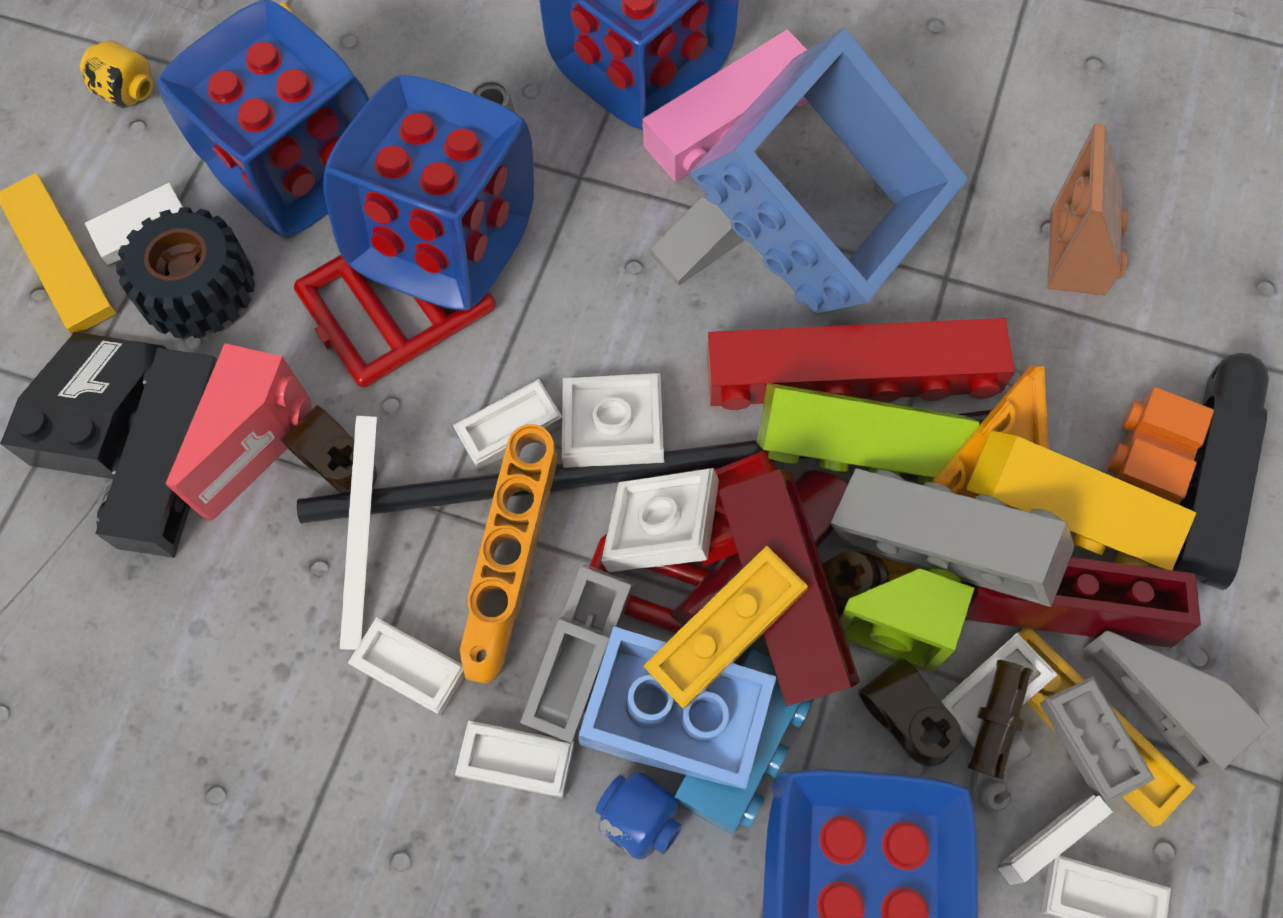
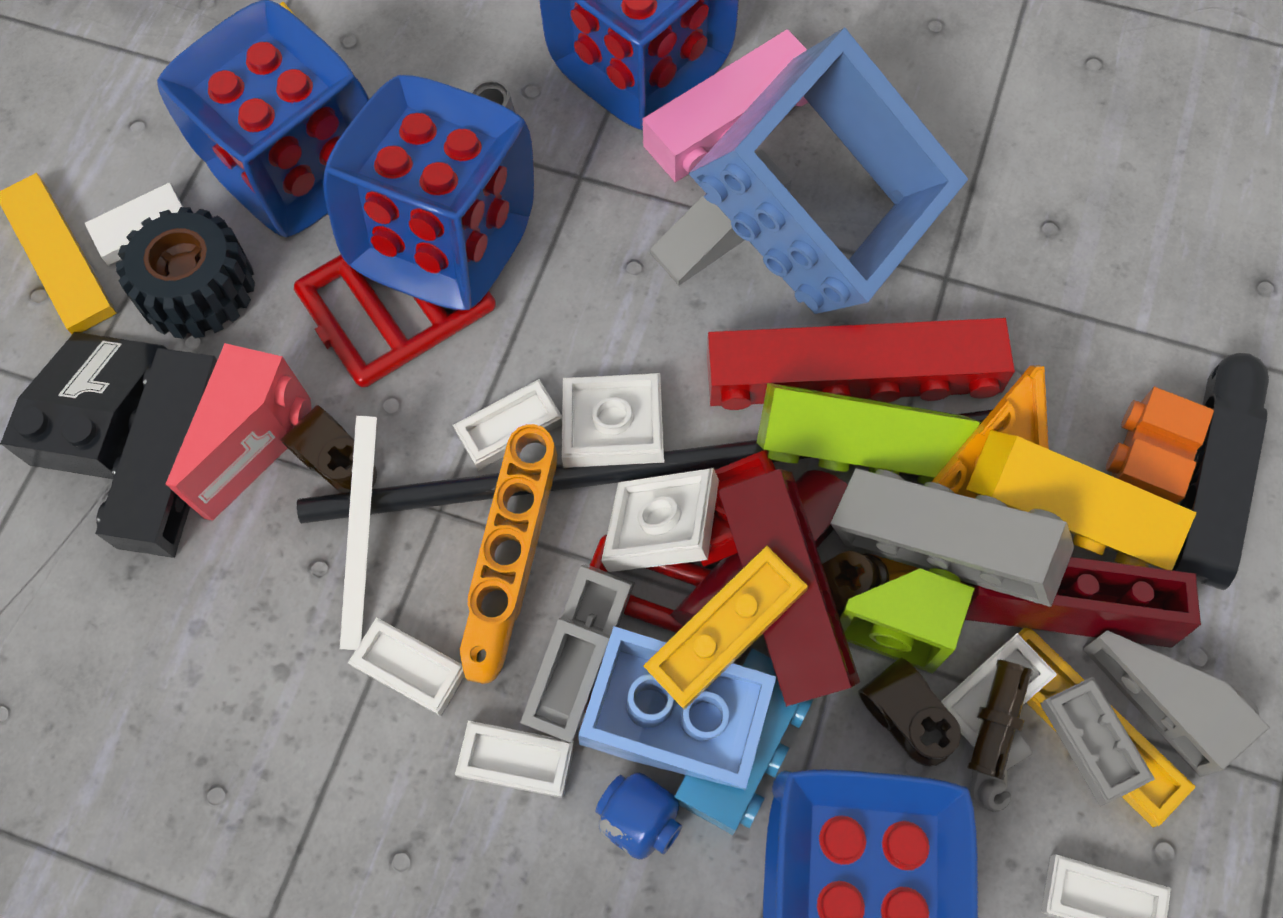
(116, 73): yellow head -> none
(1054, 839): white tile -> none
(1088, 222): nougat slope -> none

